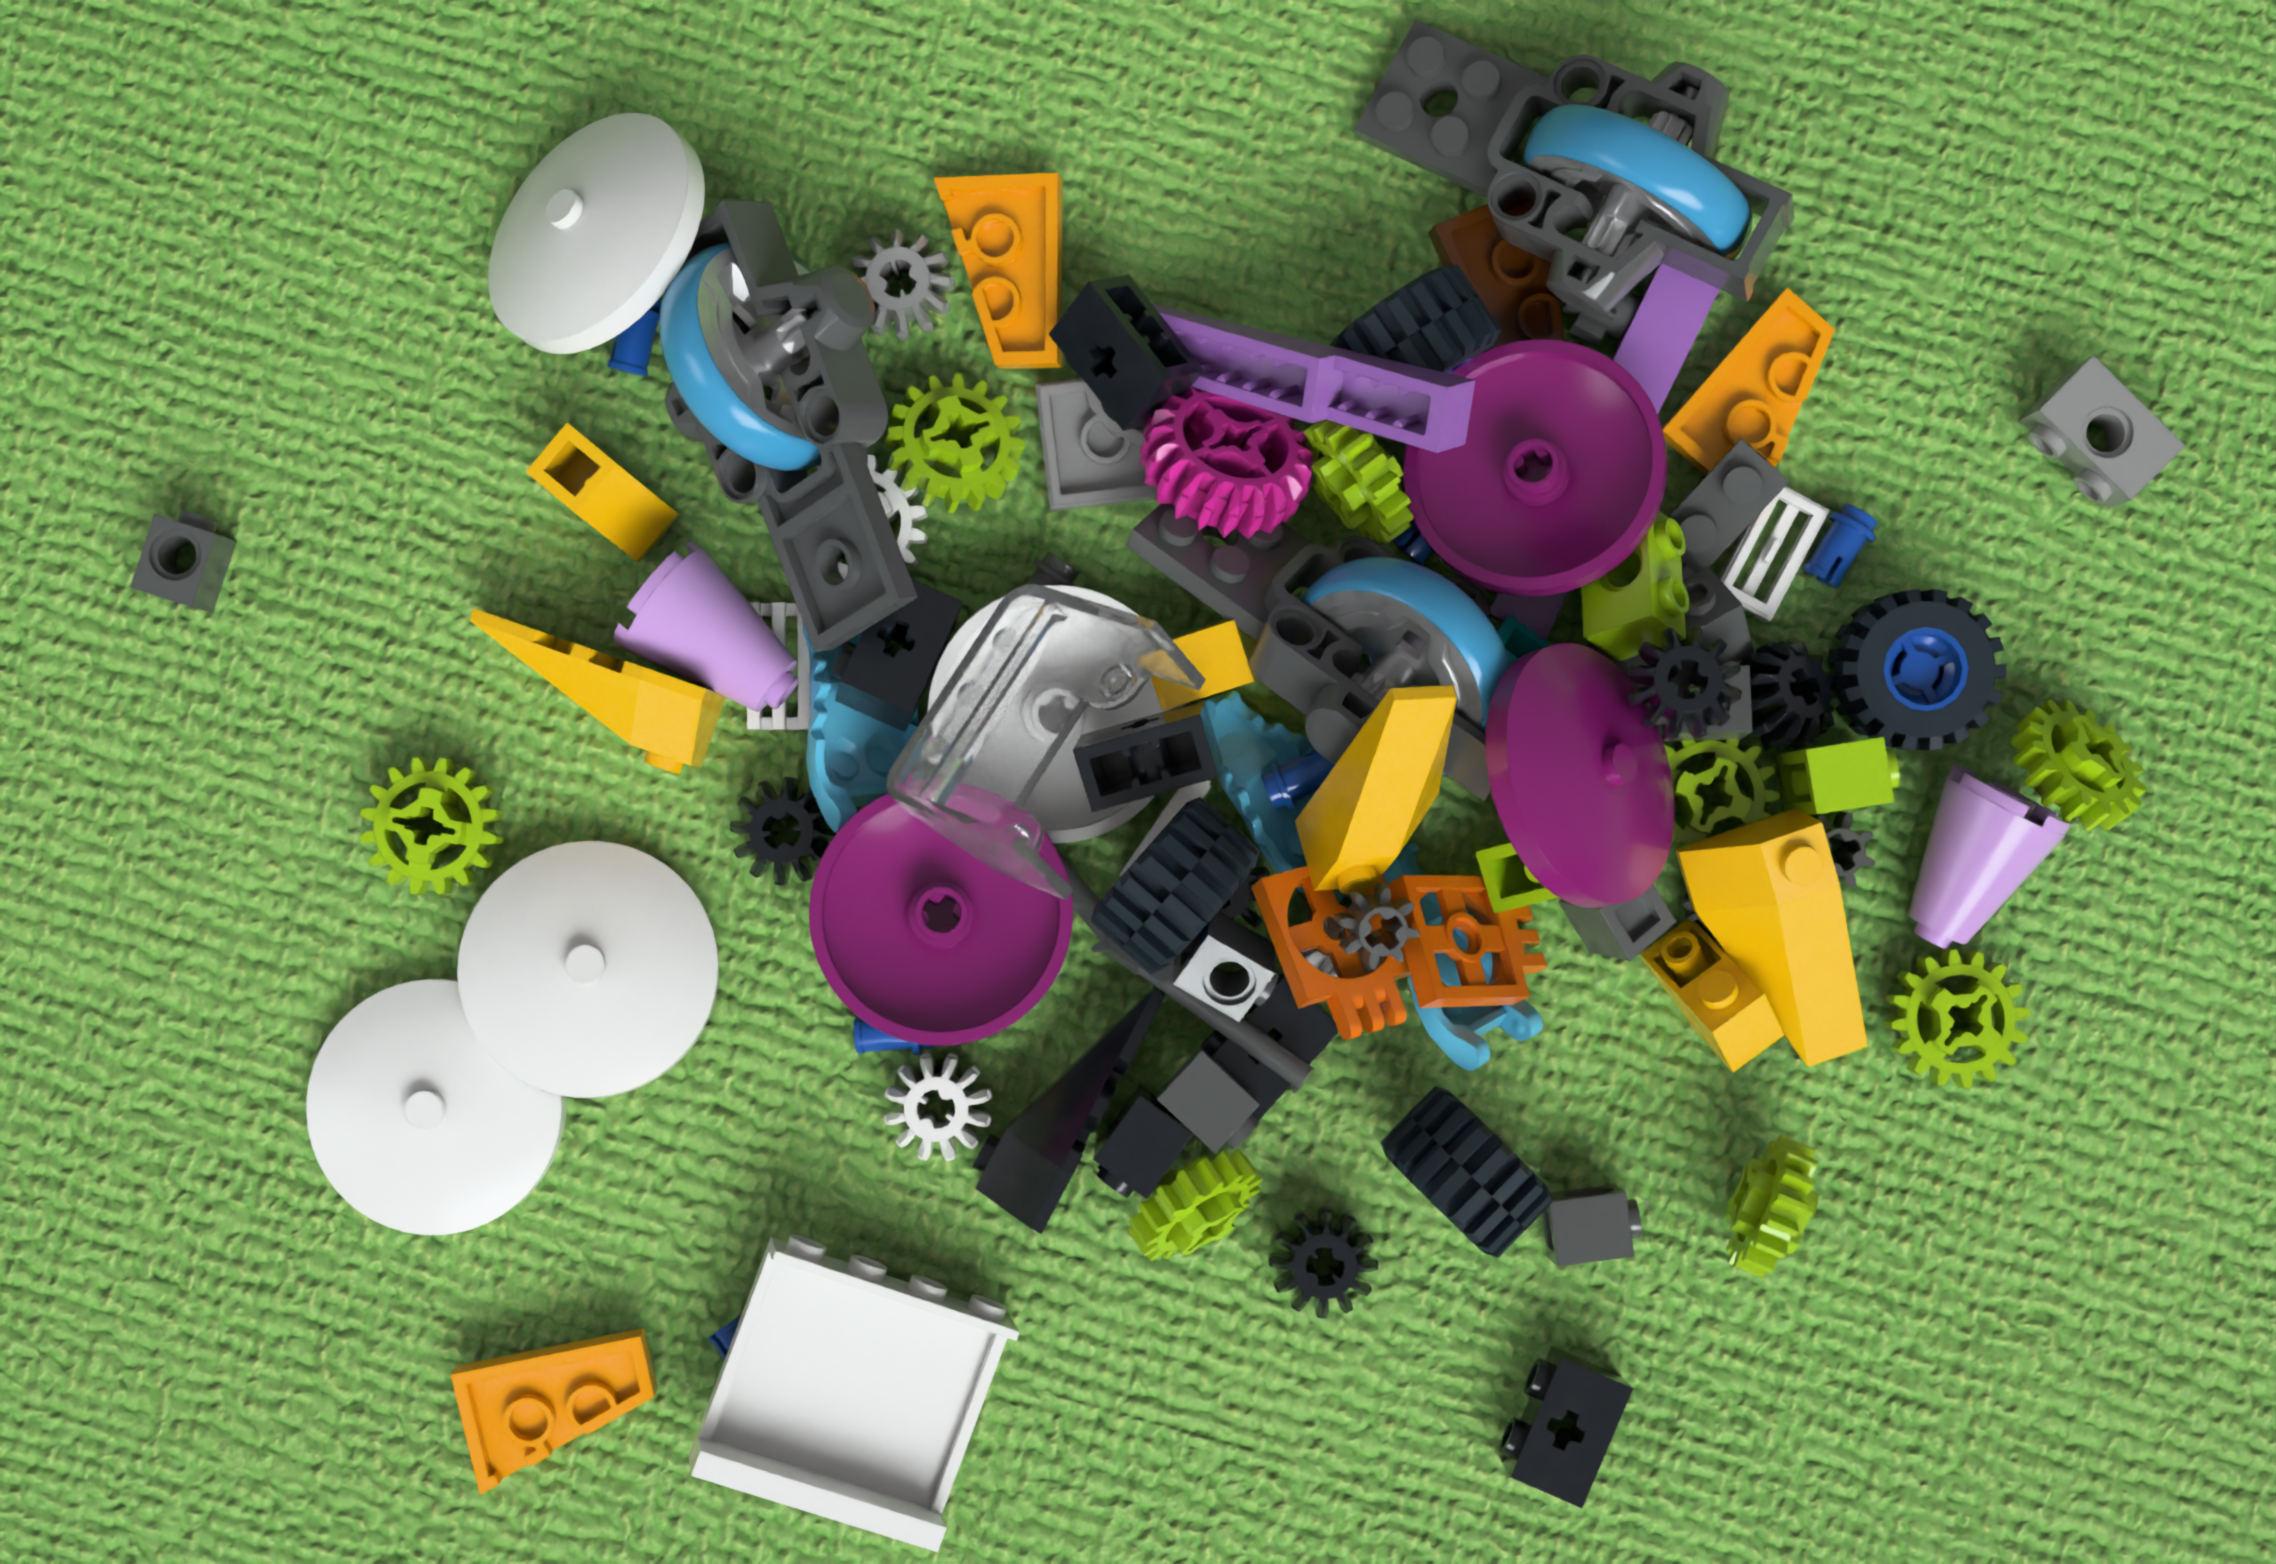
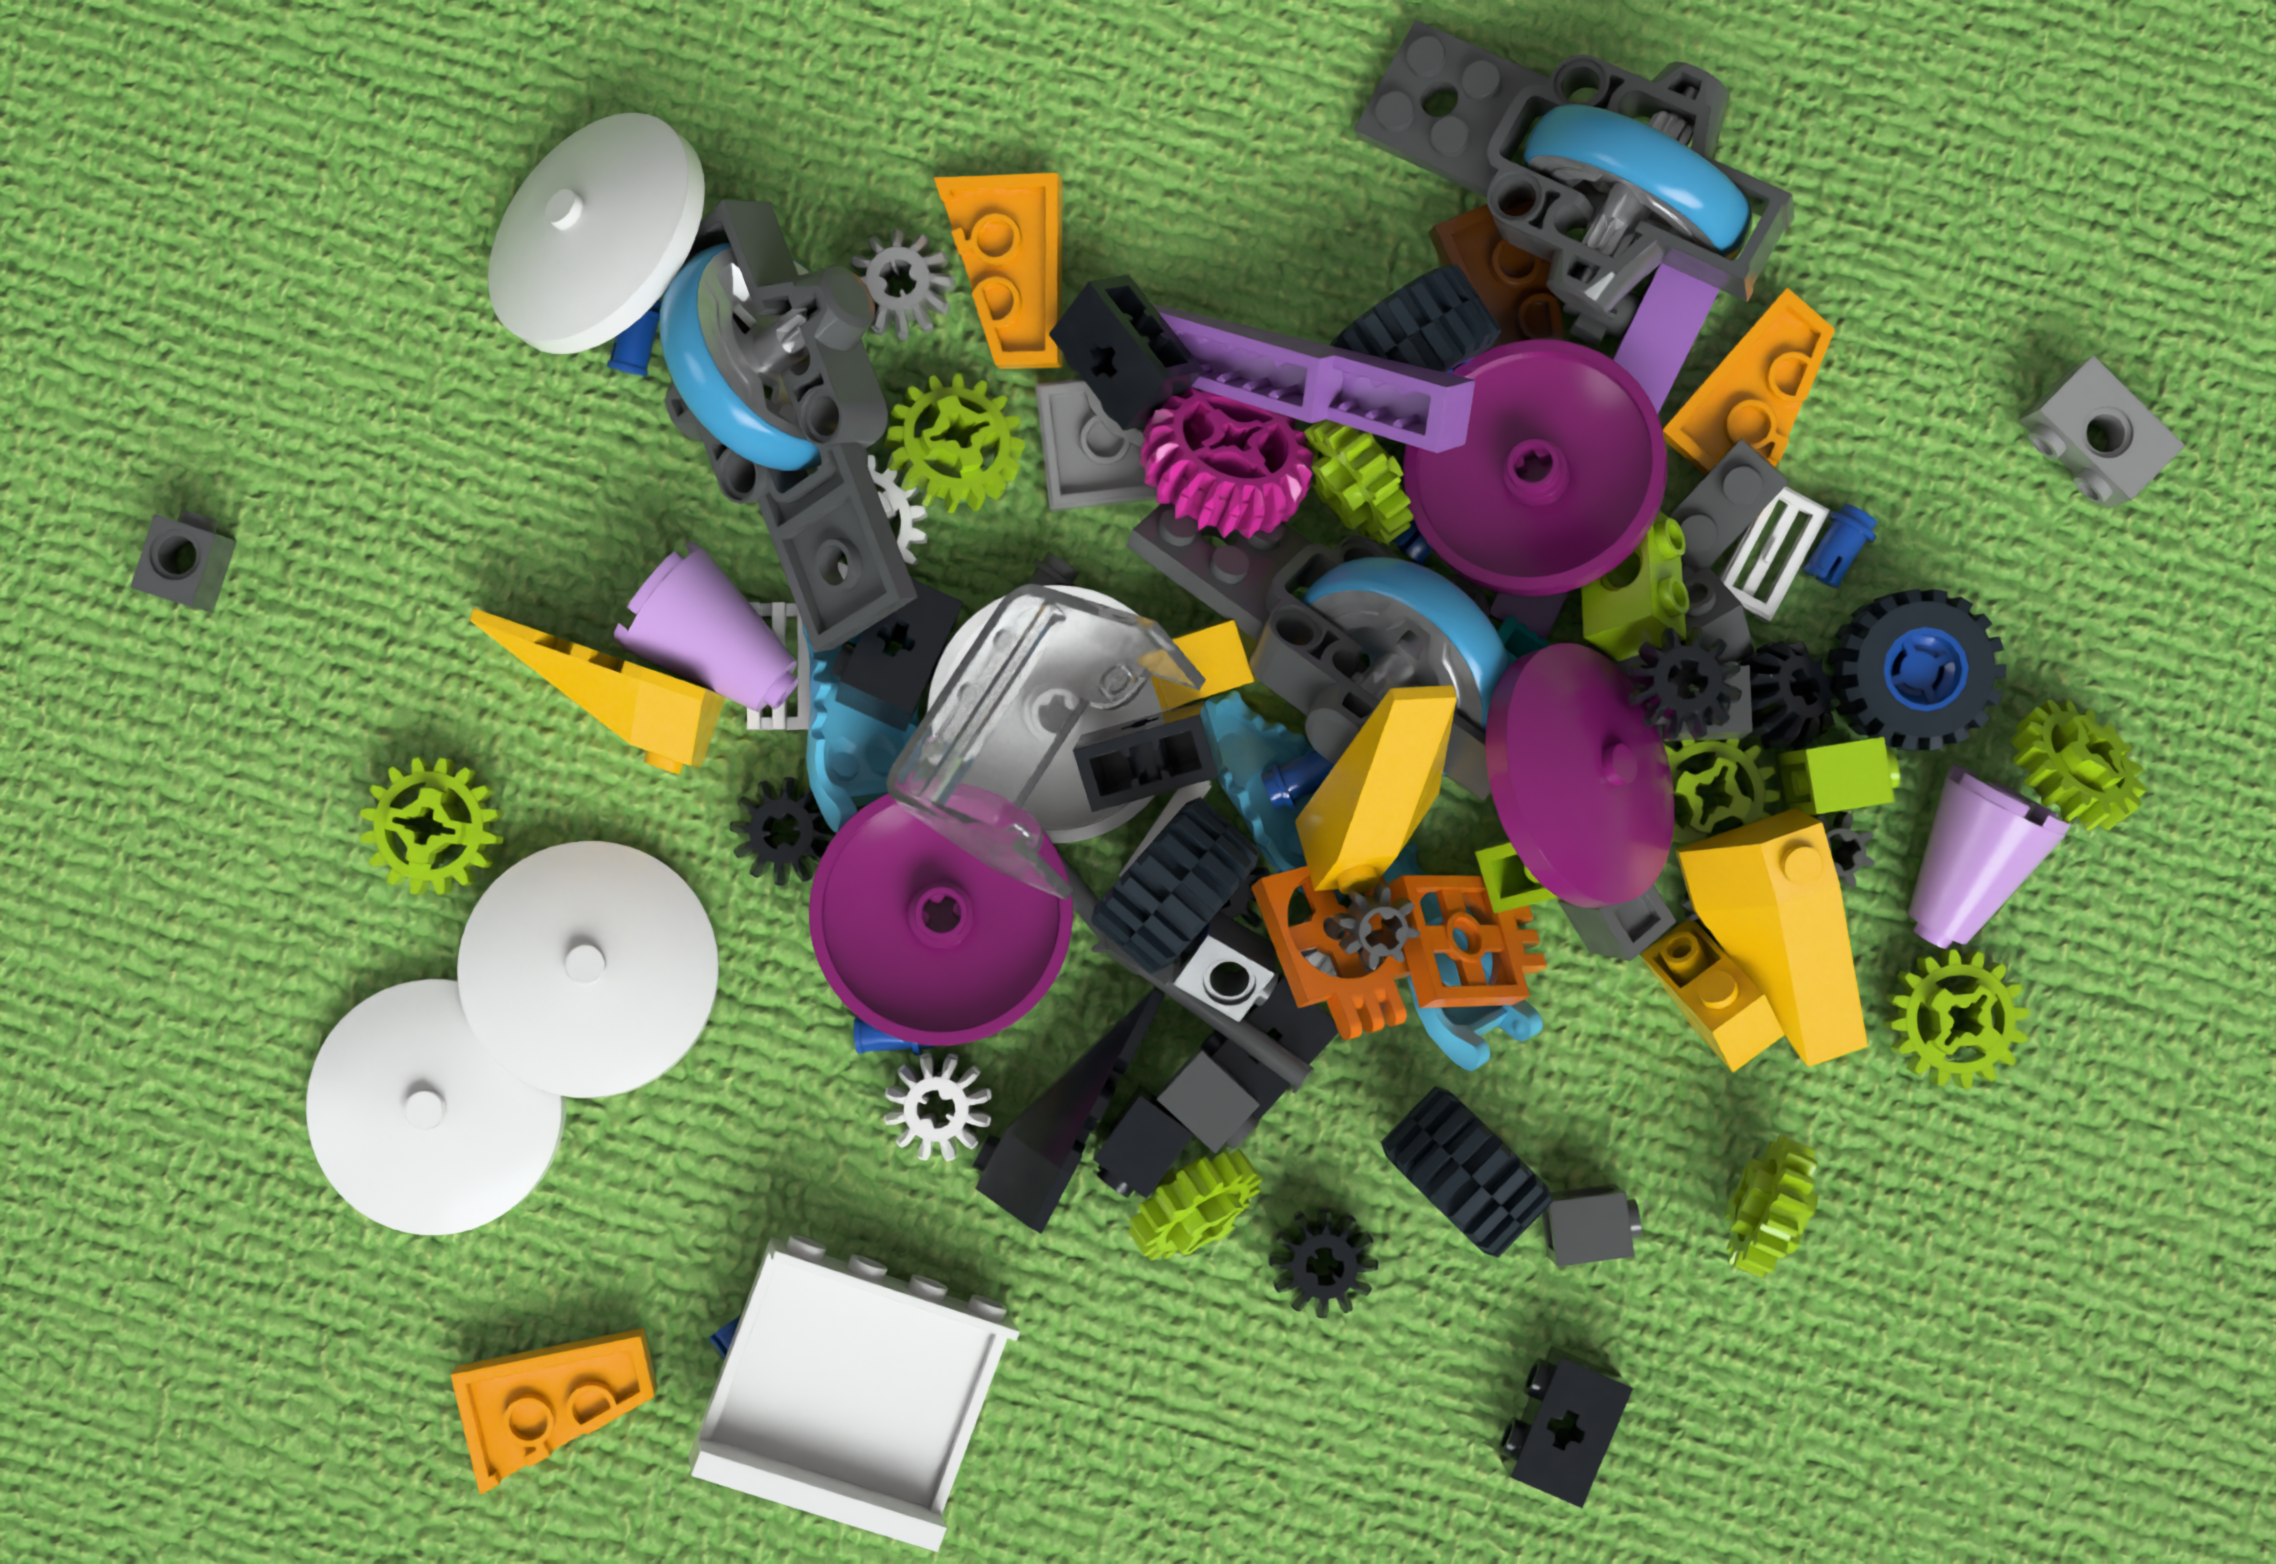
(602, 492): yellow slope -> none

